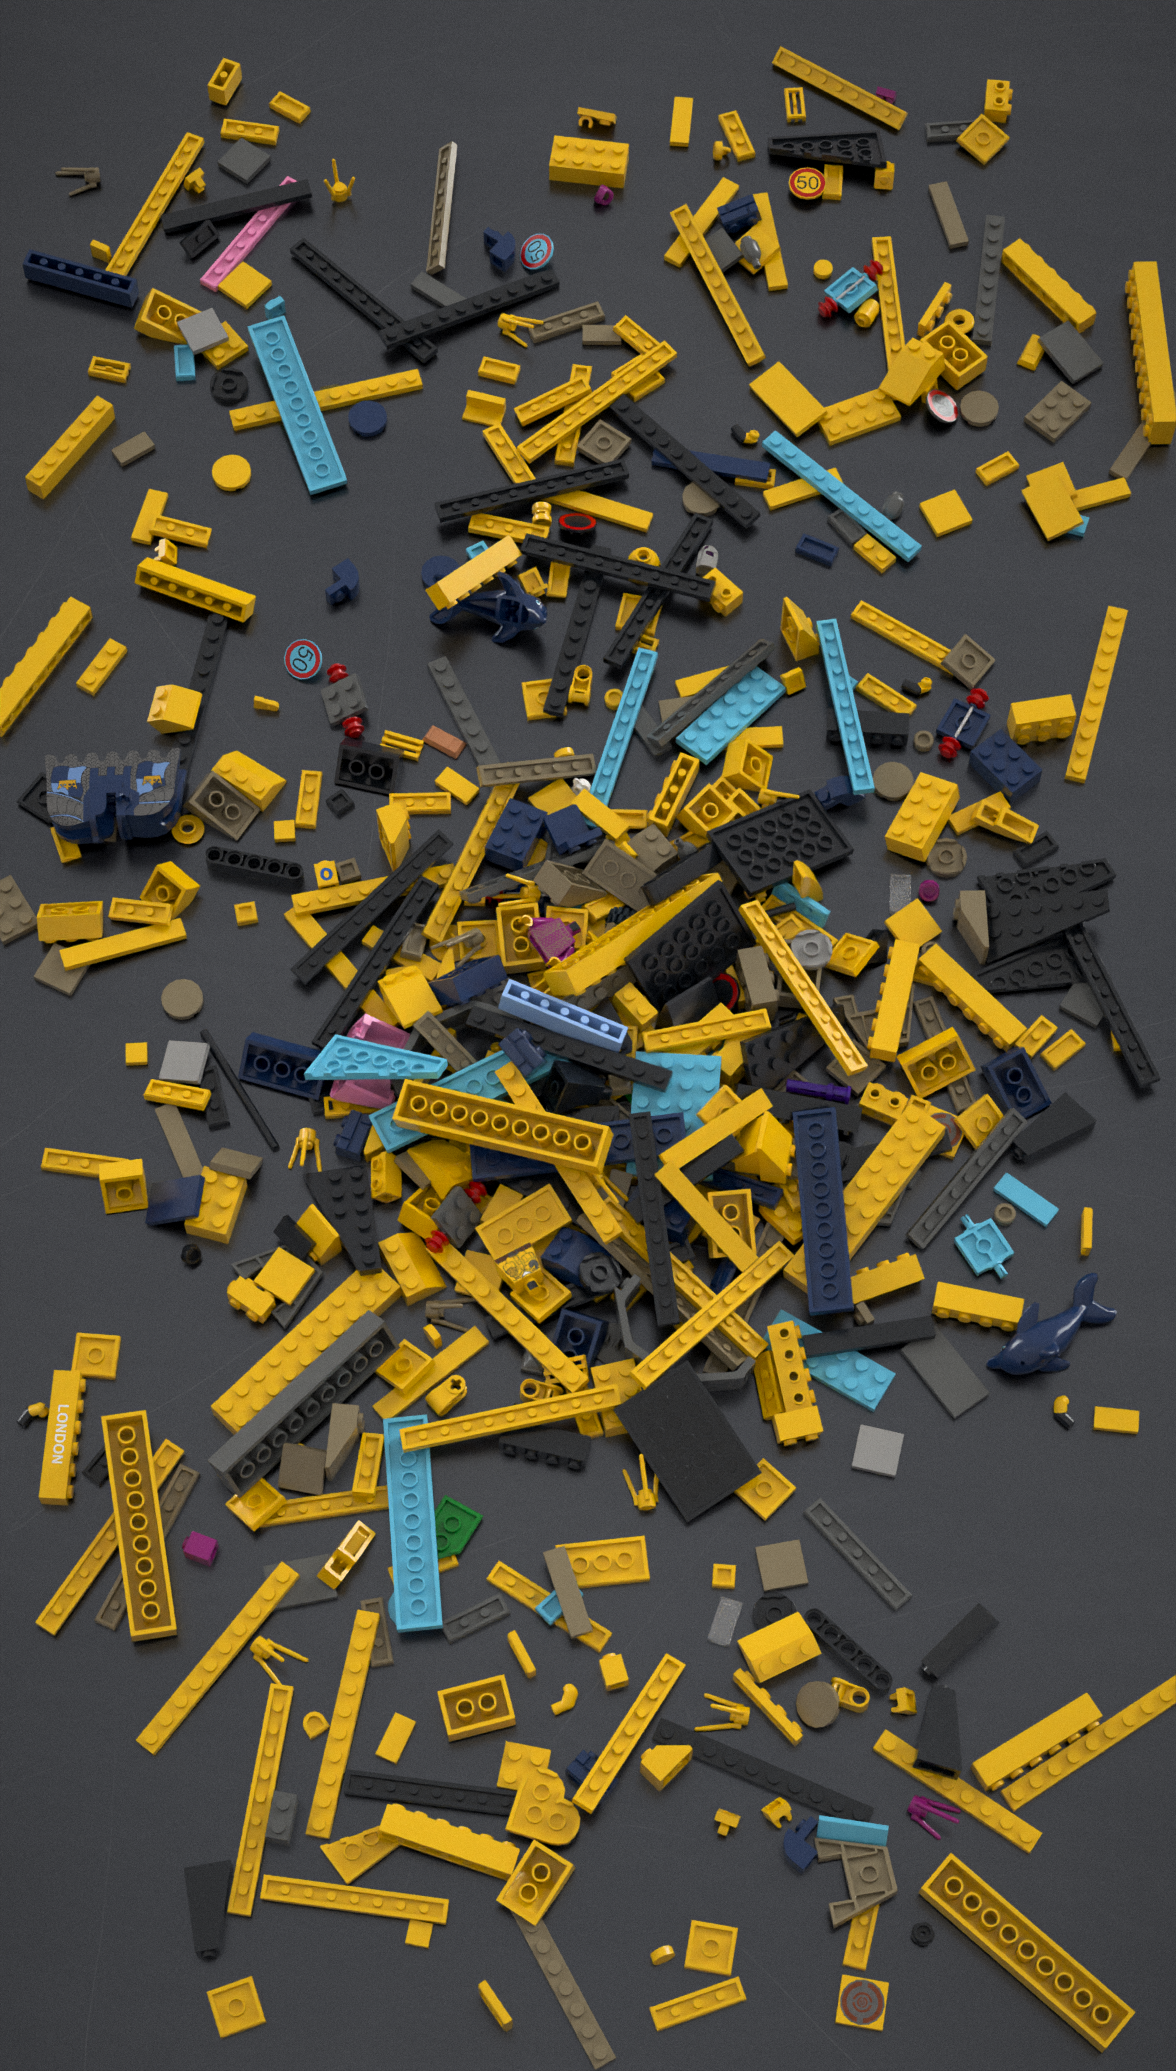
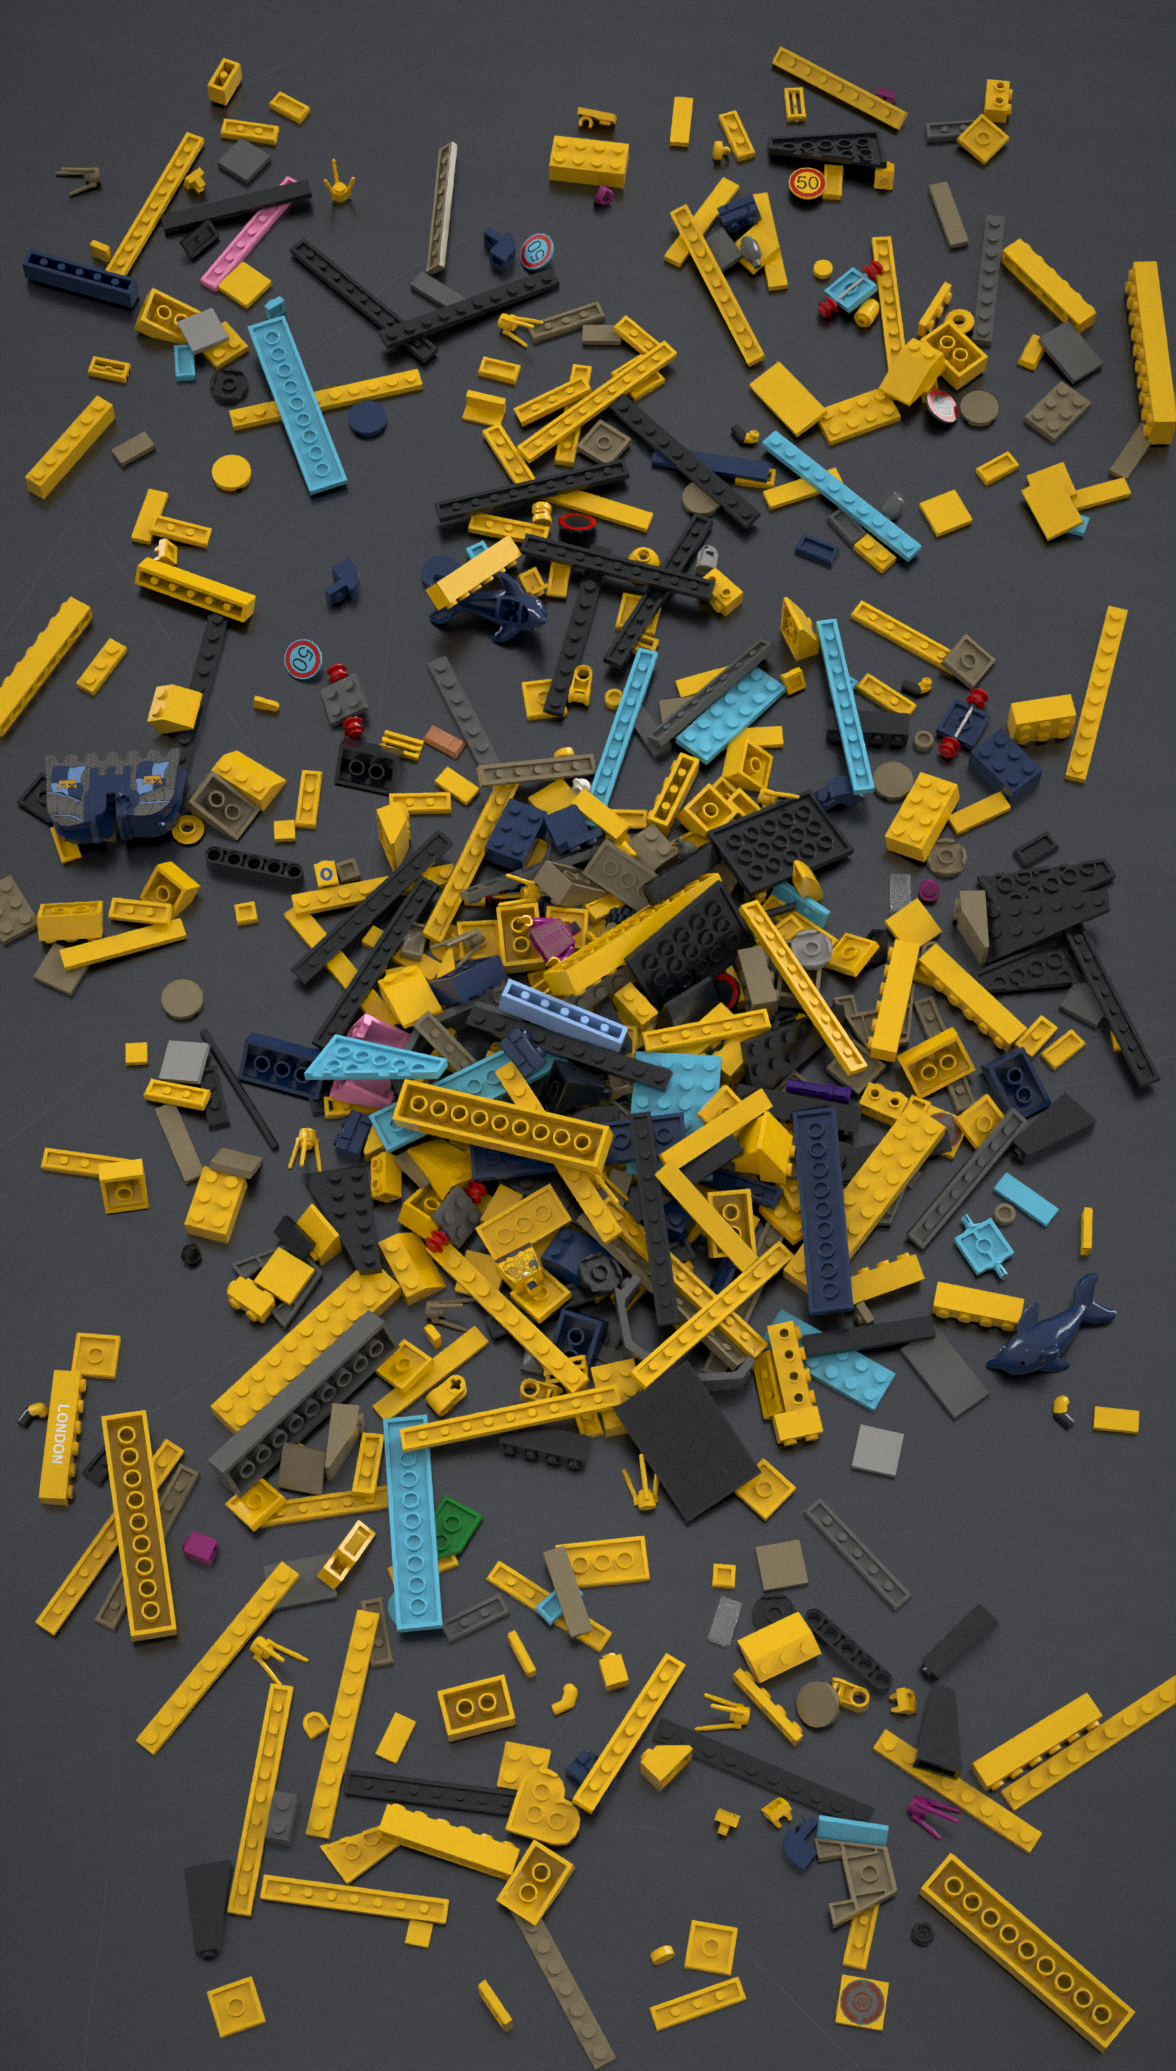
(175, 1200): dark blue tile -> none
(340, 802): black tile -> none
(1004, 822): yellow slope -> none

